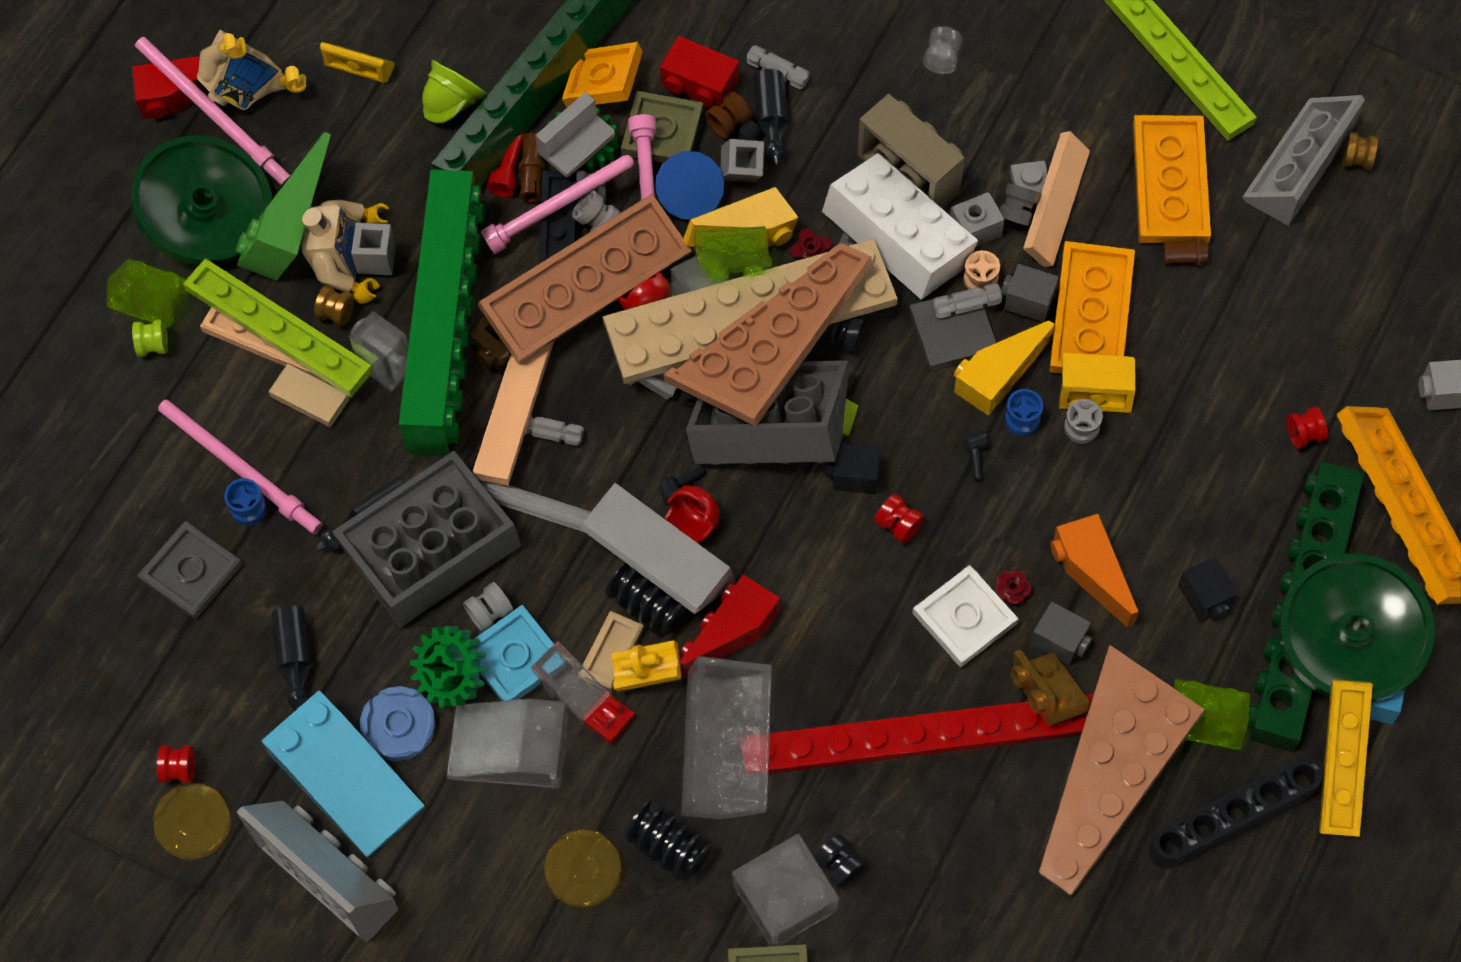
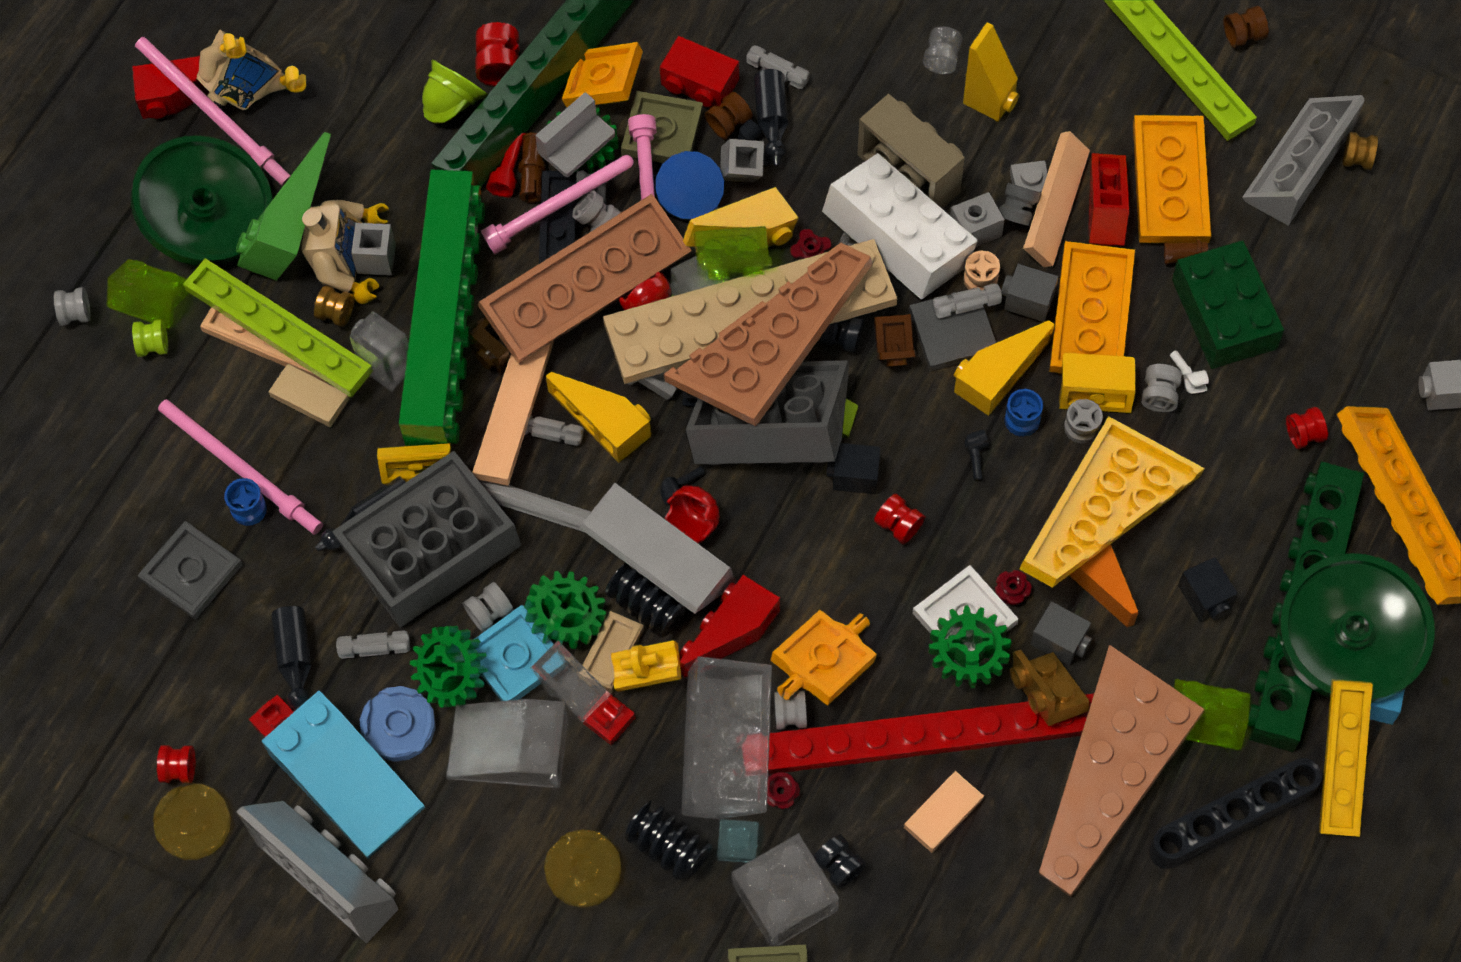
(72, 306): none -> light grey wheel
(270, 716): none -> red tile
(356, 62): yellow slope -> none
(373, 644): none -> light grey axle
(410, 458): none -> yellow tile
(496, 51): none -> red wheel
(565, 609): none -> green gear
(605, 415): none -> yellow slope
(737, 841): none -> clear light blue plate
(790, 711): none -> light grey wheel
(790, 787): none -> dark red plate
(823, 657): none -> light orange plate
(894, 339): none -> reddish brown bracket
(943, 811): none -> light nougat tile
(983, 643): none -> green gear
(990, 76): none -> yellow slope
(1108, 199): none -> red slope
(1109, 494): none -> yellow wing
(1161, 388): none -> light grey wheel
(1193, 381): none -> white hand
(1227, 304): none -> dark green brick
(1245, 26): none -> reddish brown wheel

